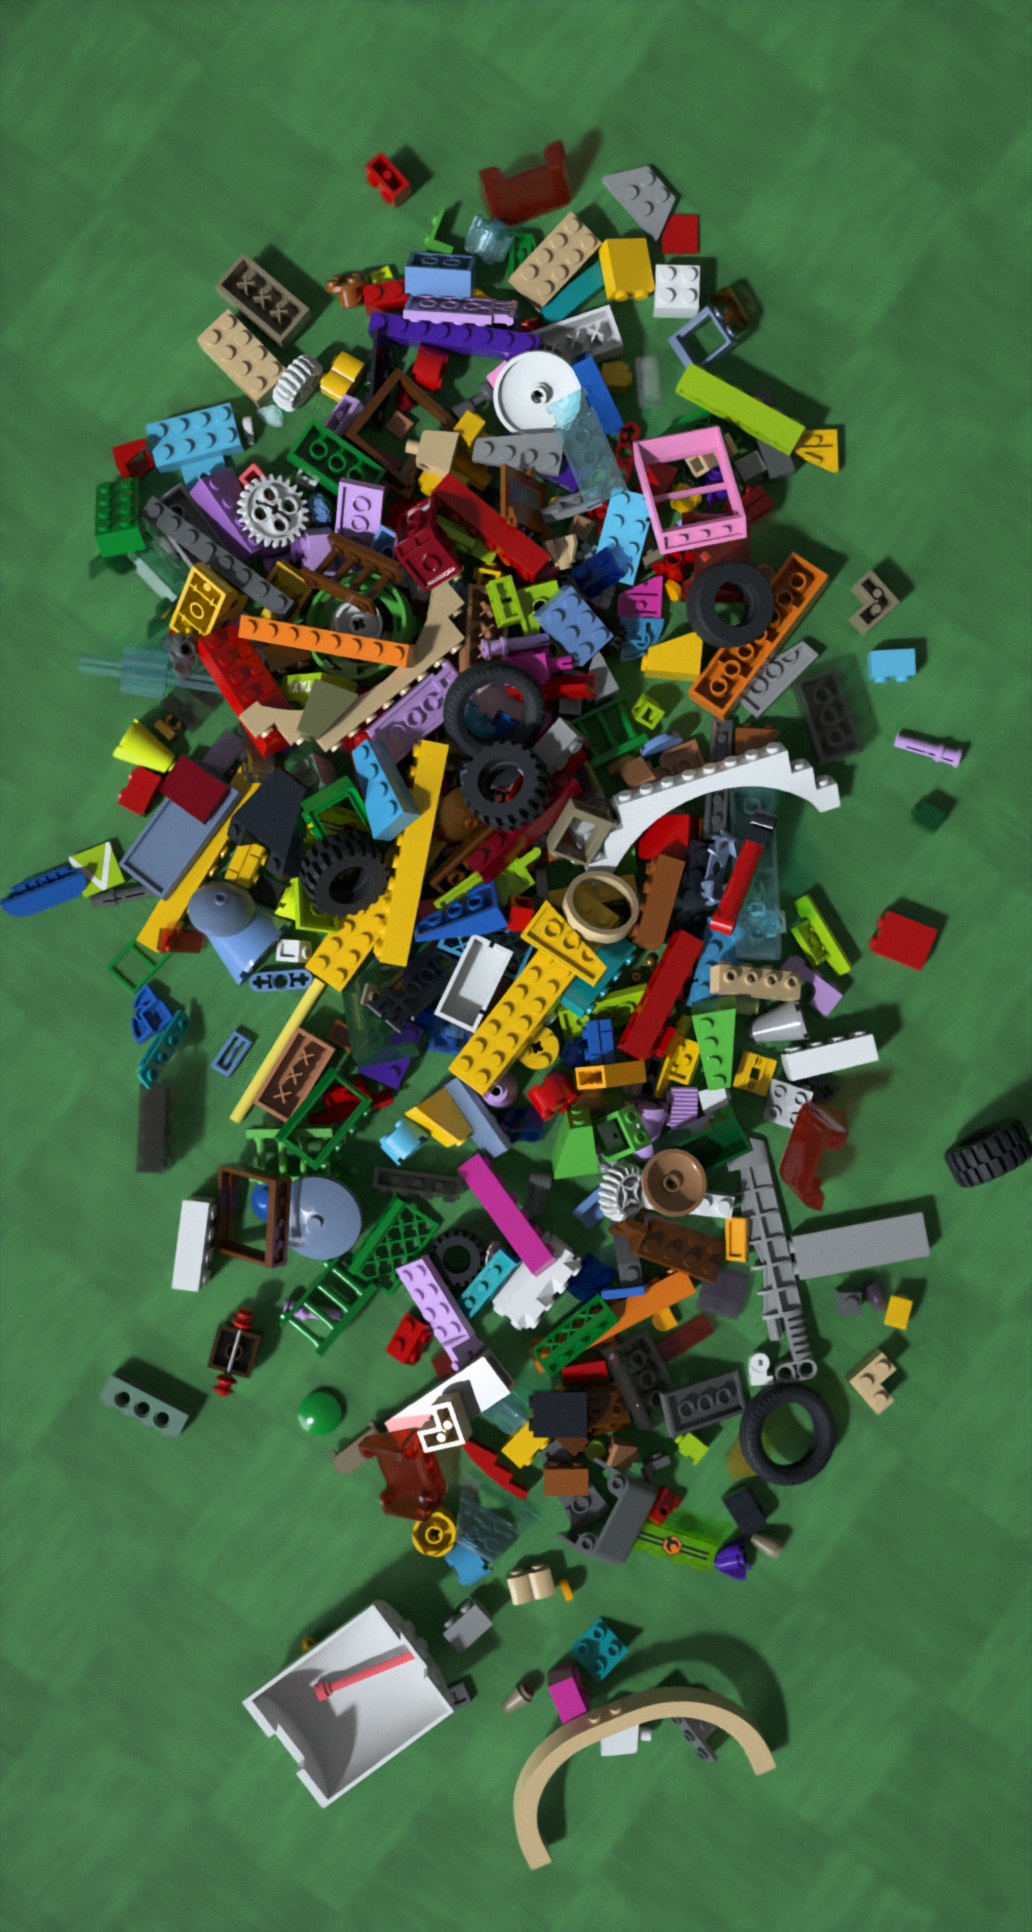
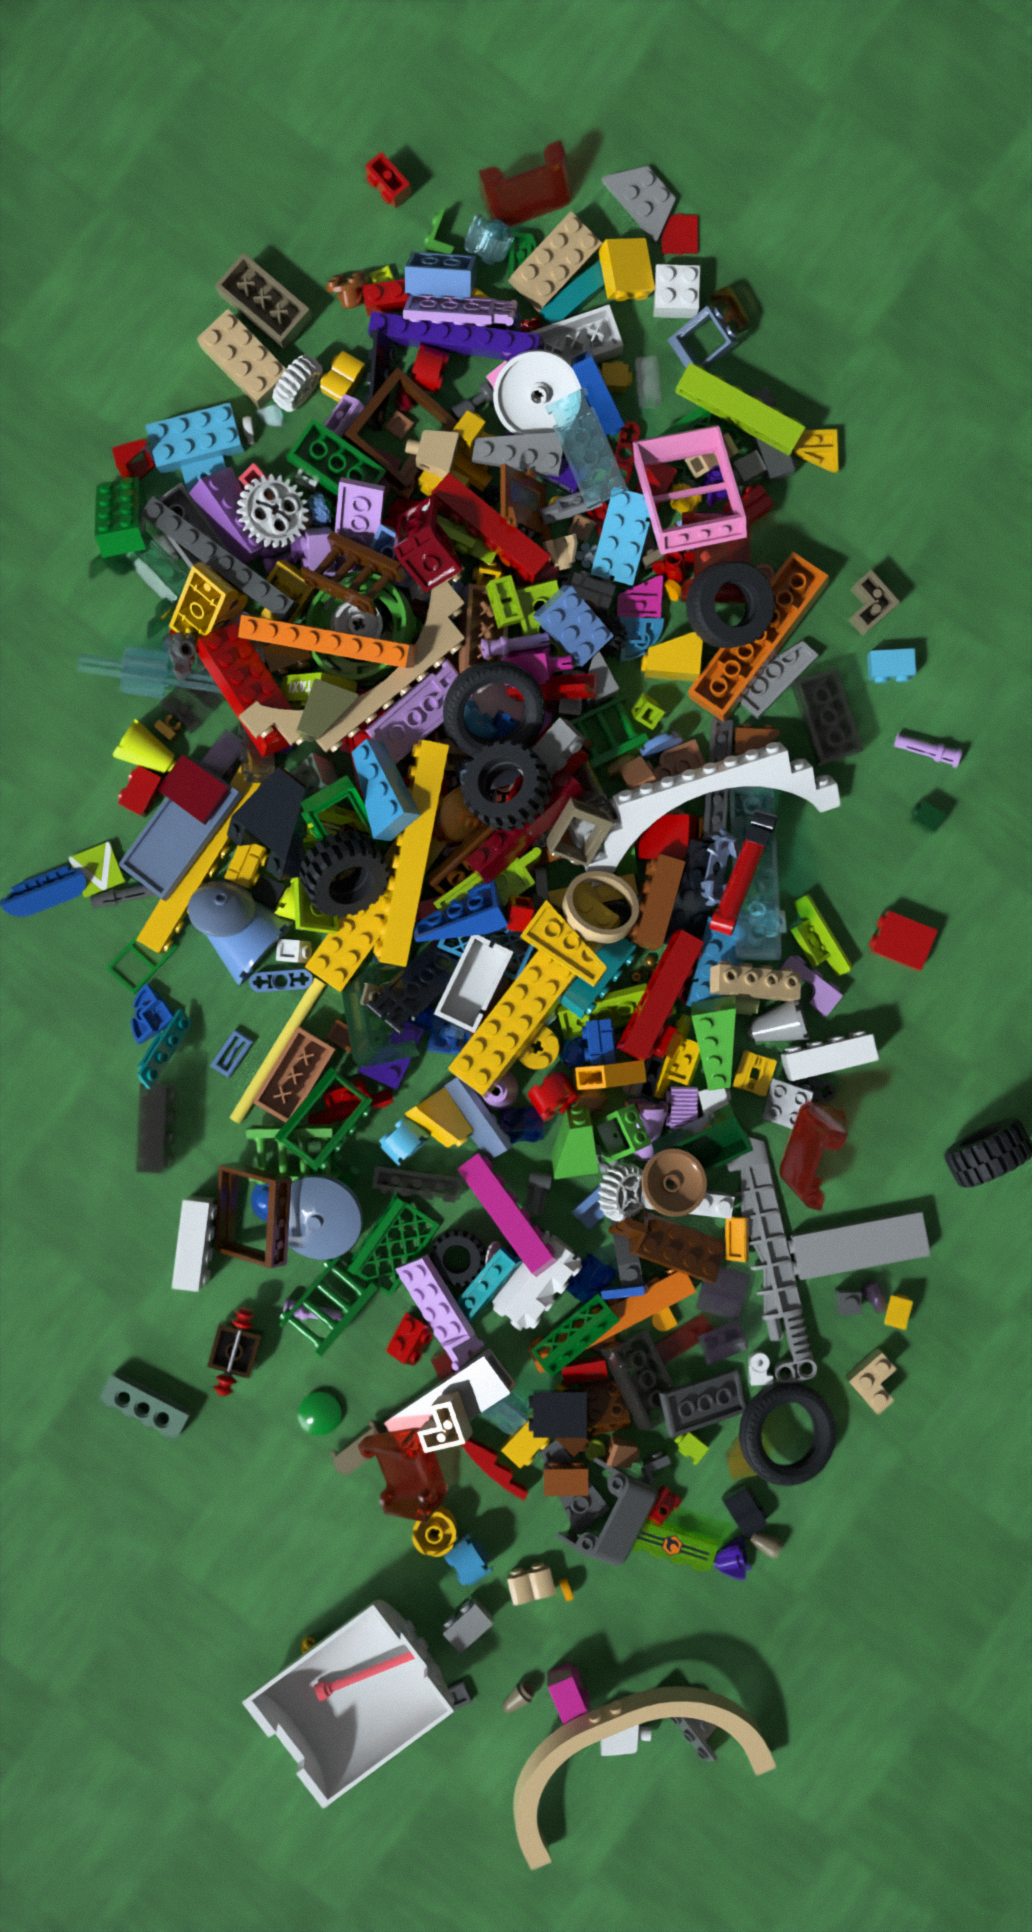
(179, 940): clear red tile -> none
(483, 1530): clear light blue wing -> none
(597, 573): clear blue bracket -> none
(599, 1650): teal hinge -> none
(722, 1342): none -> brick

